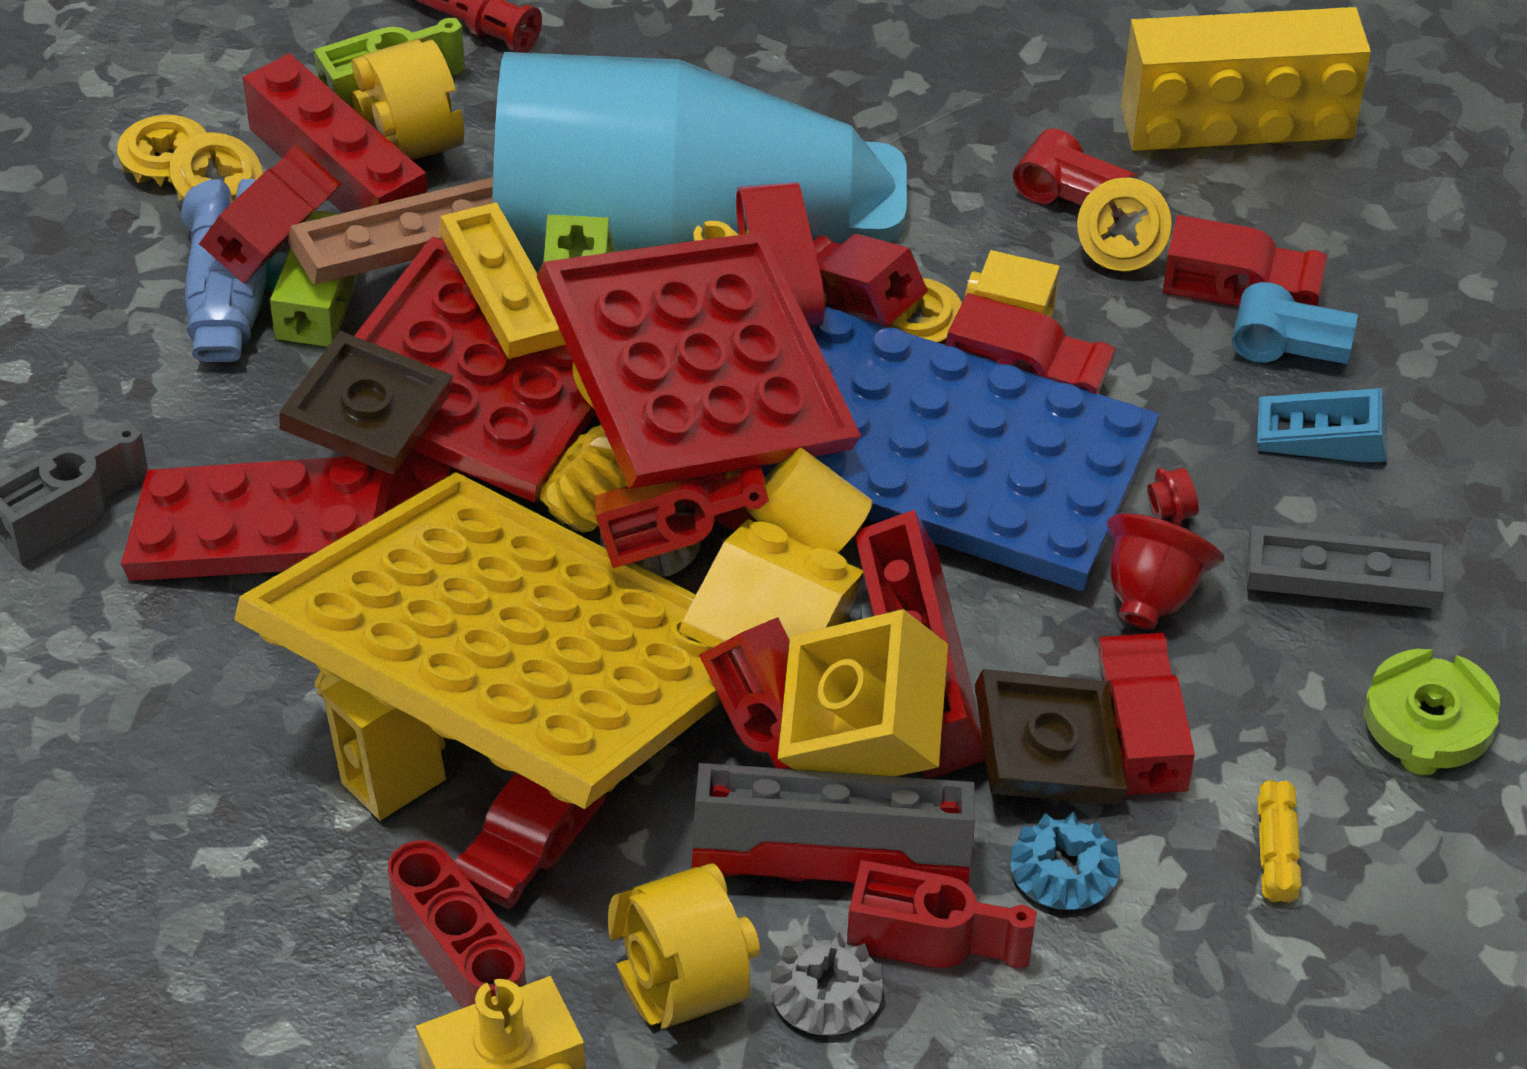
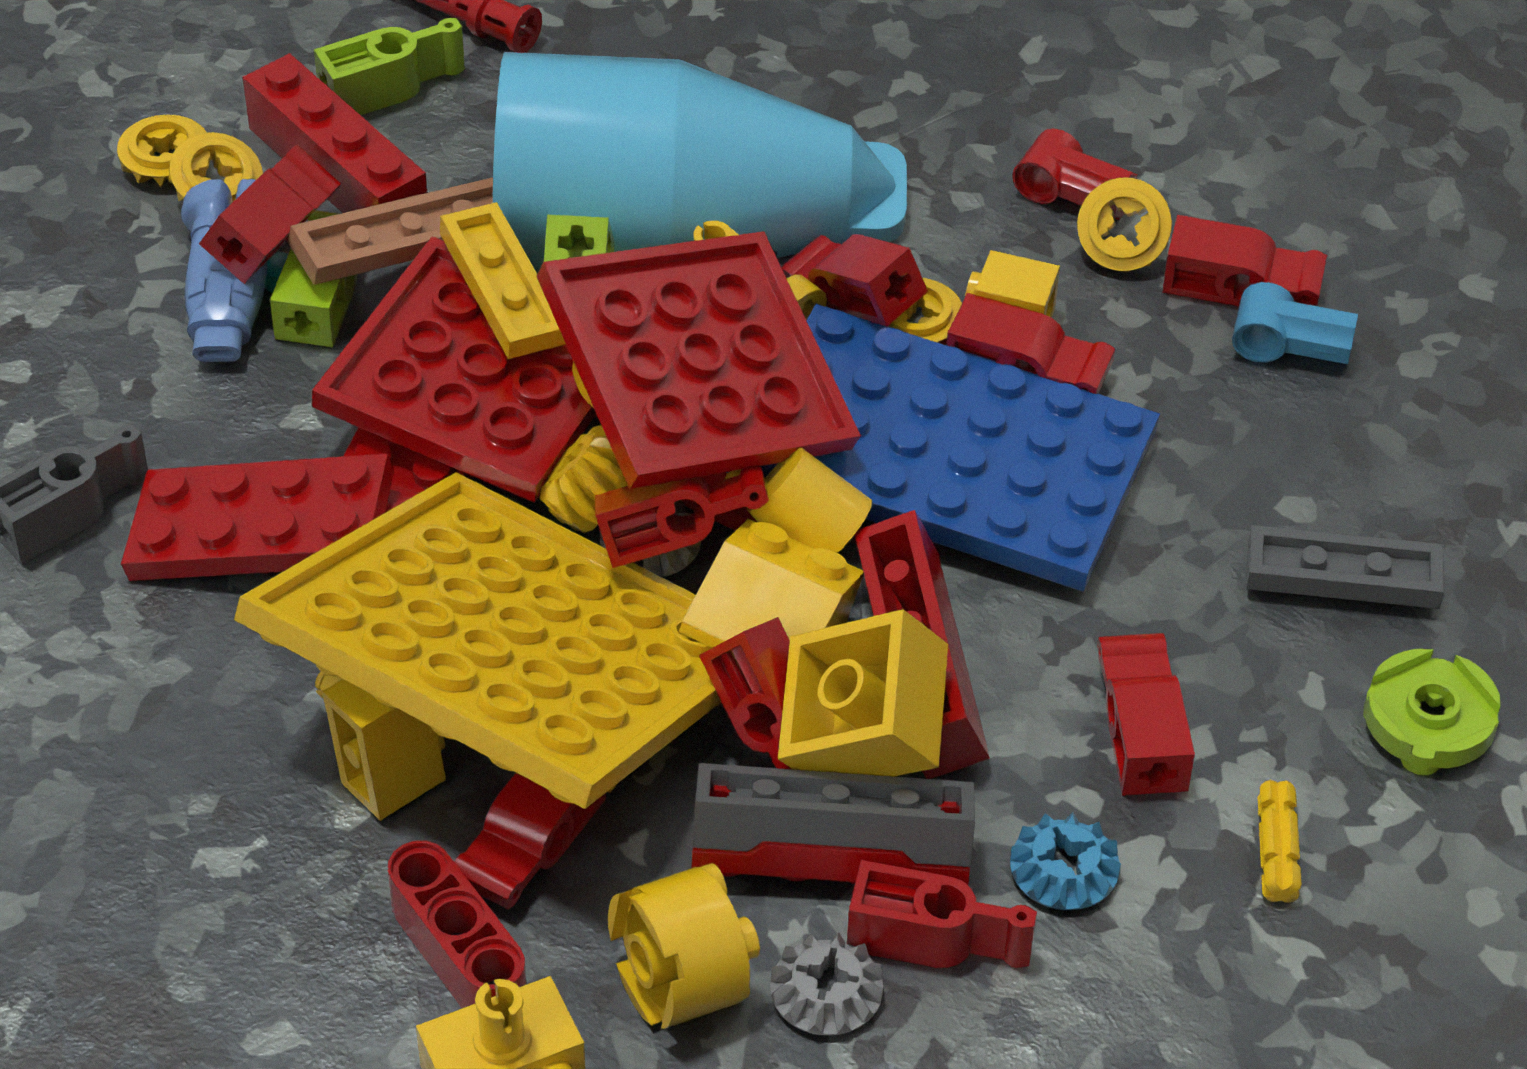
(366, 402): dark brown plate -> none
(408, 97): yellow brick -> none
(783, 218): red beam -> none
(1050, 737): dark brown plate -> none
(1156, 566): red hat -> none
(1173, 495): red plate -> none
(1244, 78): yellow brick -> none
(1358, 439): dark azure slope -> none

